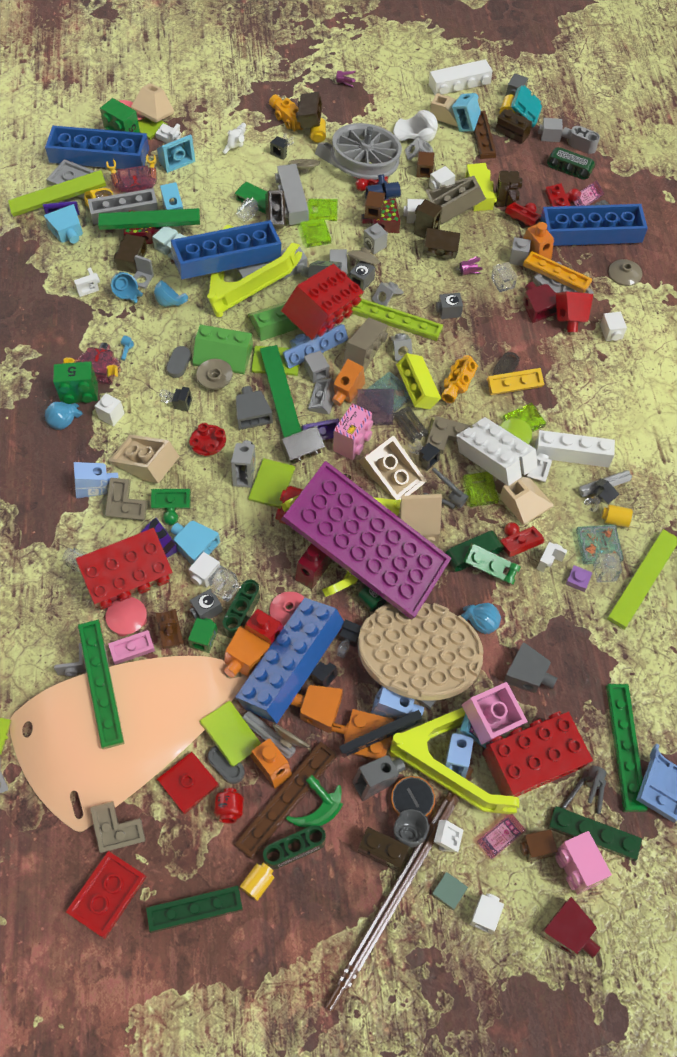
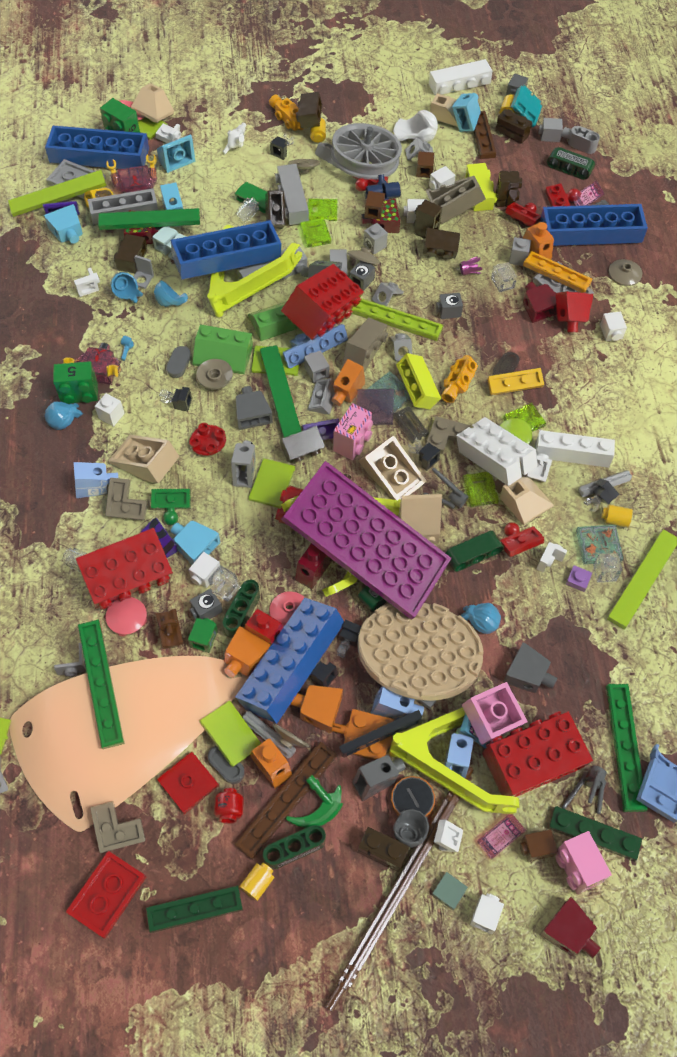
(131, 647): bright pink plate -> none
(340, 78): flat silver piece -> none
(491, 564): plate -> none

